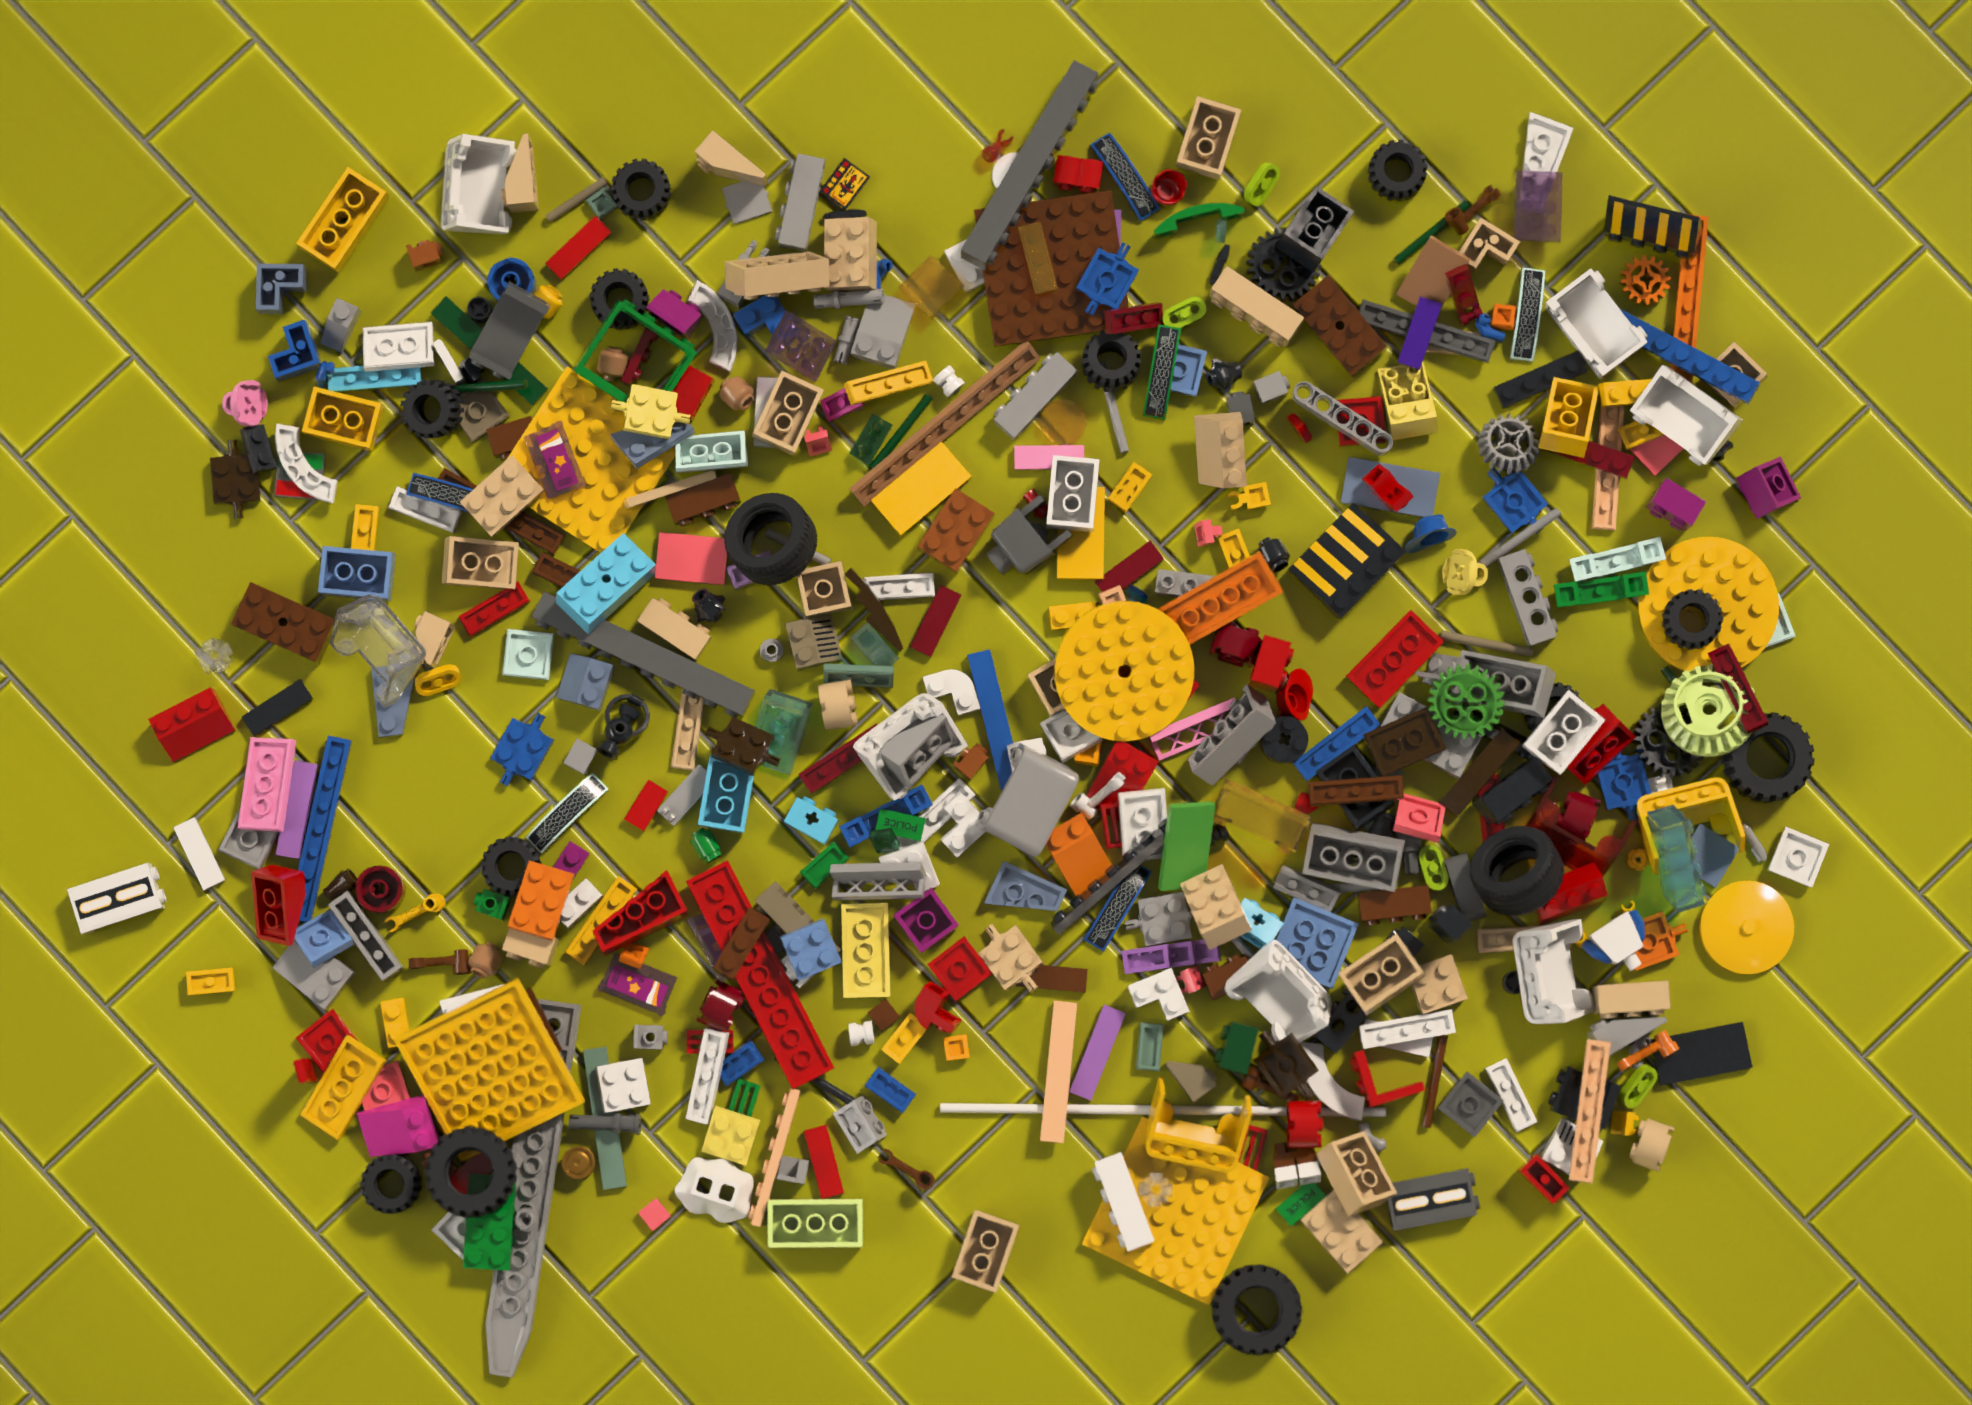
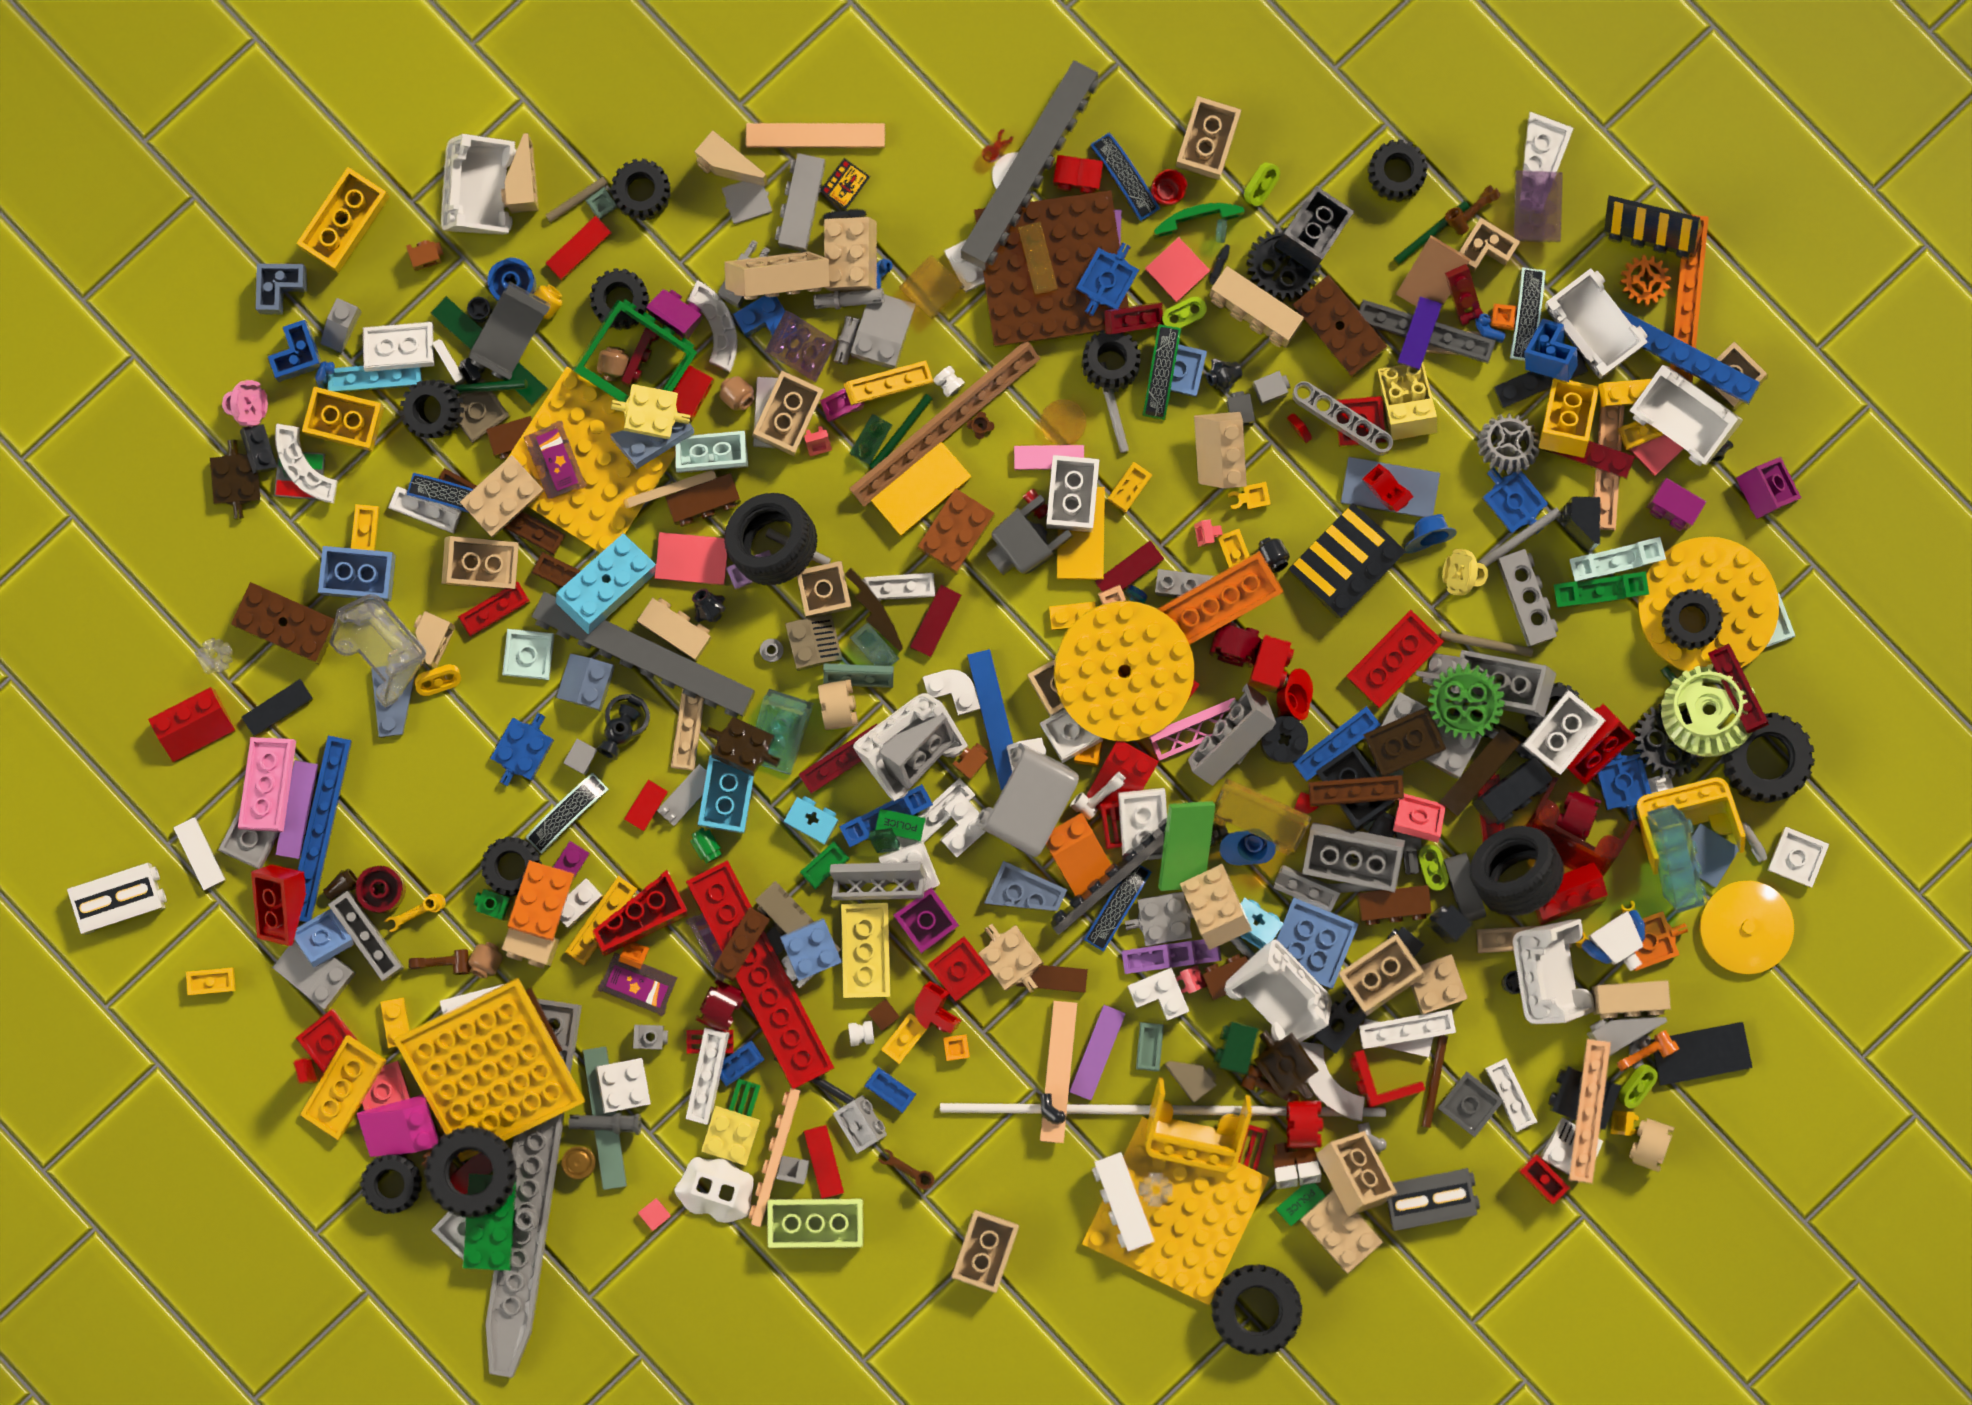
(815, 135): none -> light nougat tile
(980, 418): none -> reddish brown plate
(1034, 396): light grey brick -> none
(1049, 1112): none -> black arm
(1177, 270): none -> coral tile
(1246, 848): none -> blue piece
(1549, 354): none -> blue brick
(1582, 521): none -> black slope
(1632, 863): yellow plate -> none

